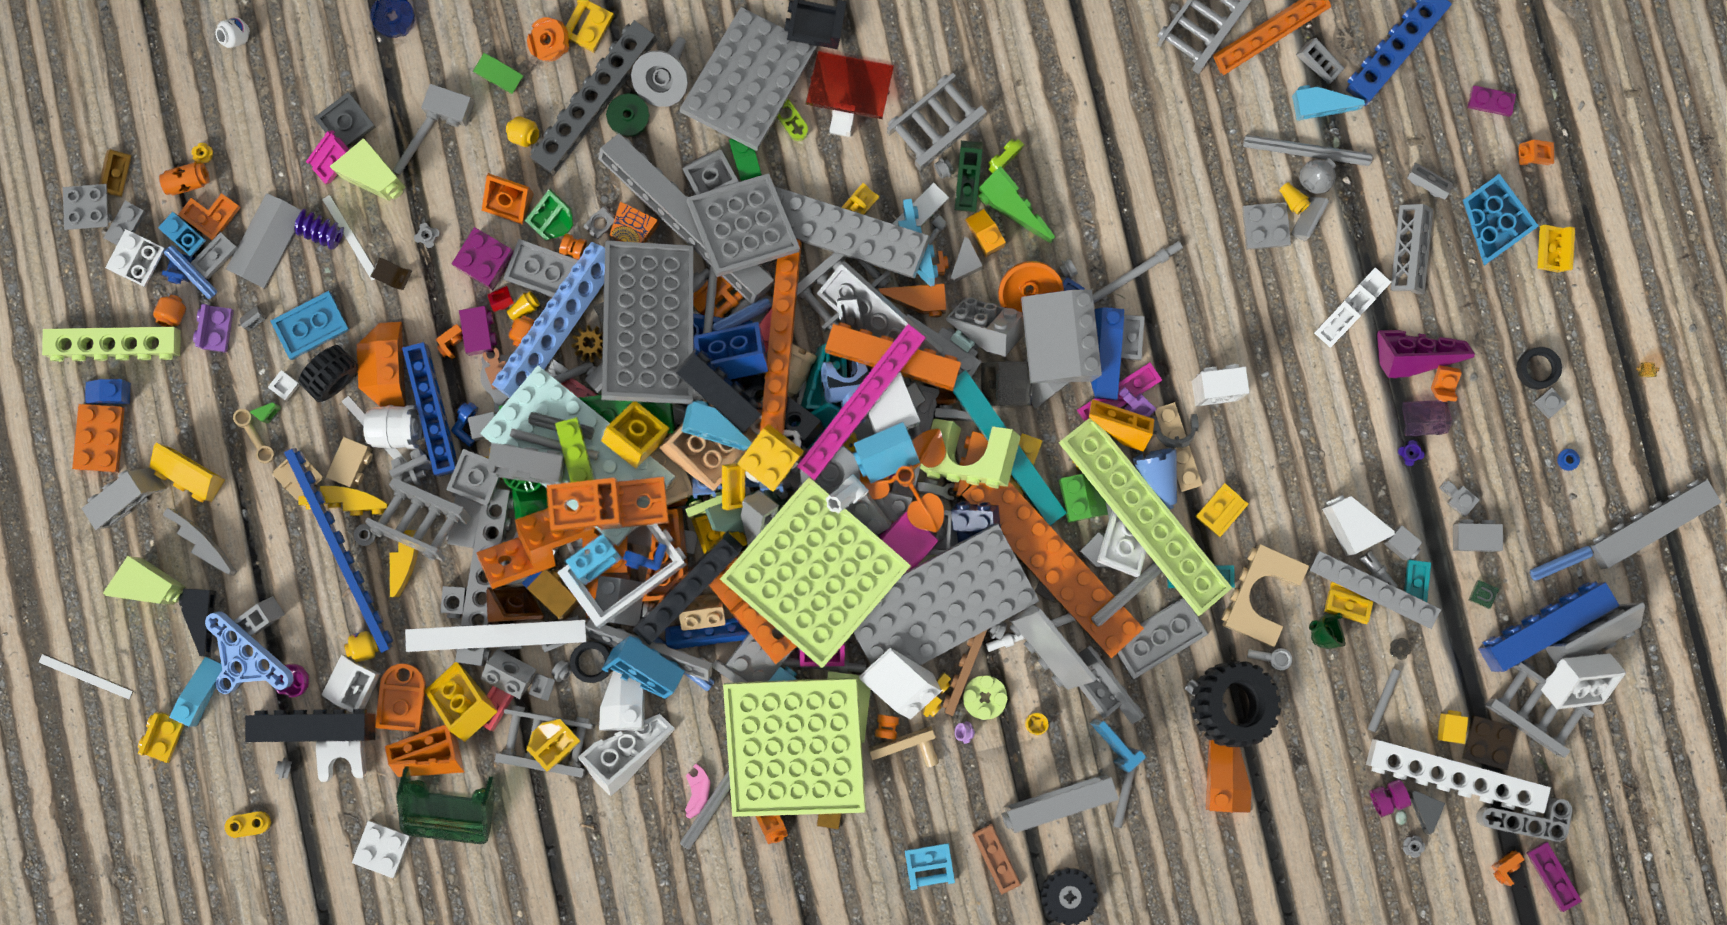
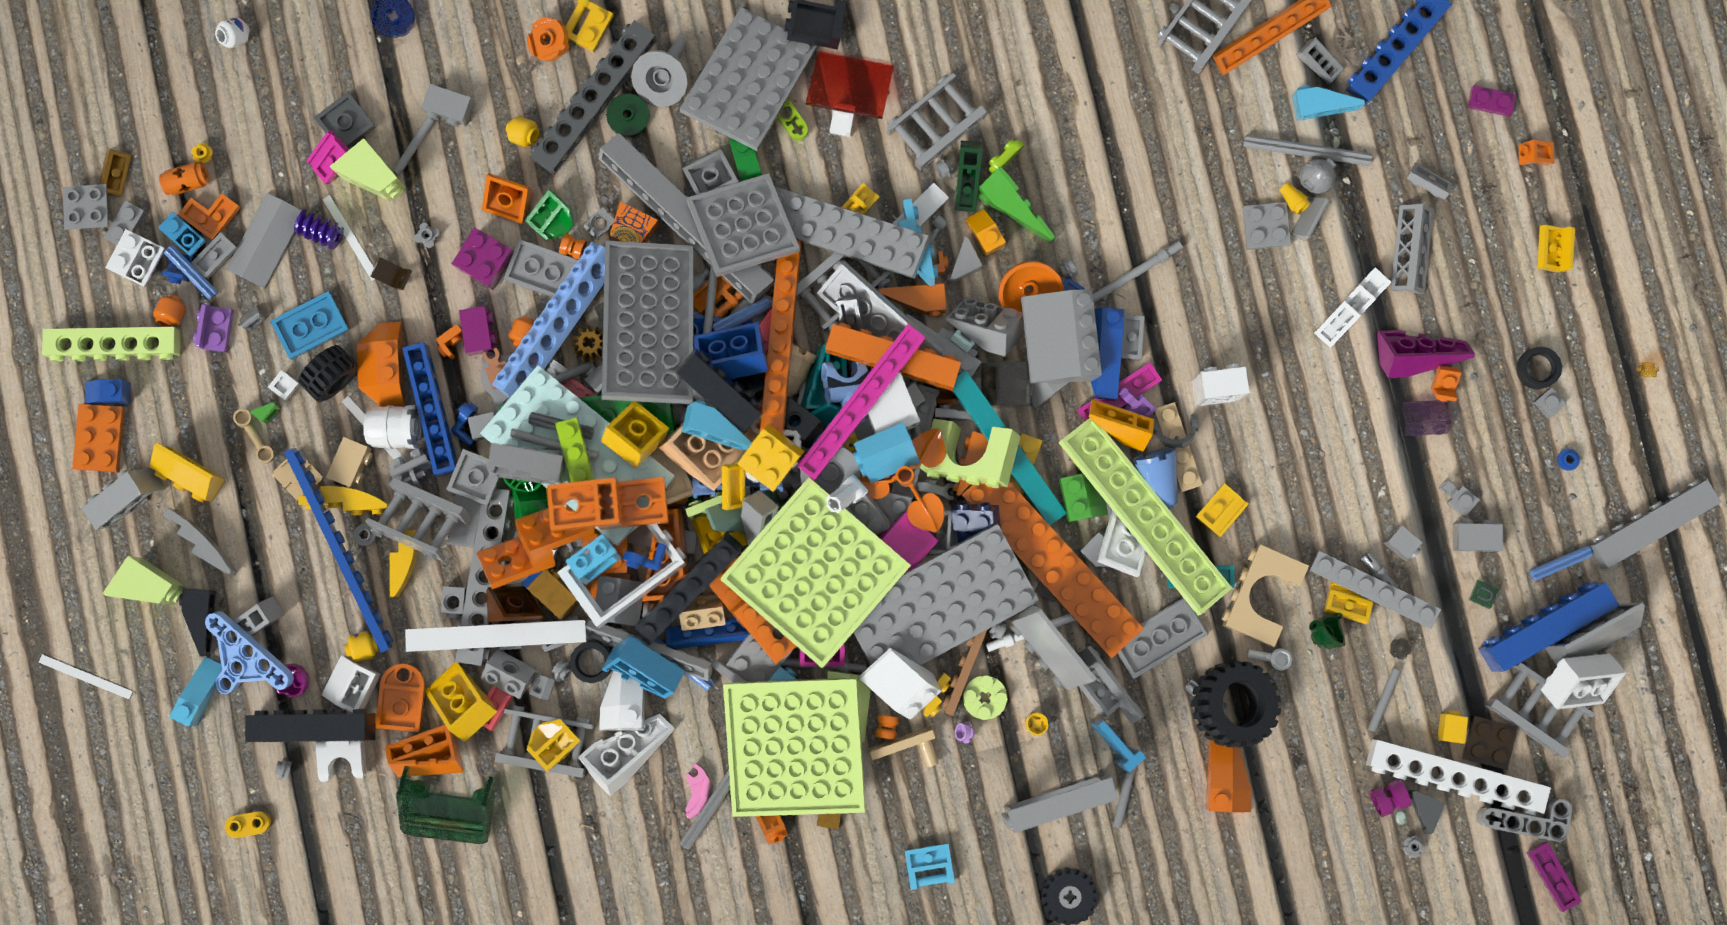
(160, 737): yellow bracket -> none
(381, 849): white plate -> none
(497, 73): bright green slope -> none
(500, 299): red plate -> none
(524, 305): yellow cone -> none
(996, 859): nougat tile -> none
(1126, 594): light grey axle -> none
(1355, 525): white slope -> none
(1417, 453): dark purple plate -> none
(1417, 579): teal plate -> none
(1497, 218): dark azure wedge -> none
(1507, 863): orange bracket -> none

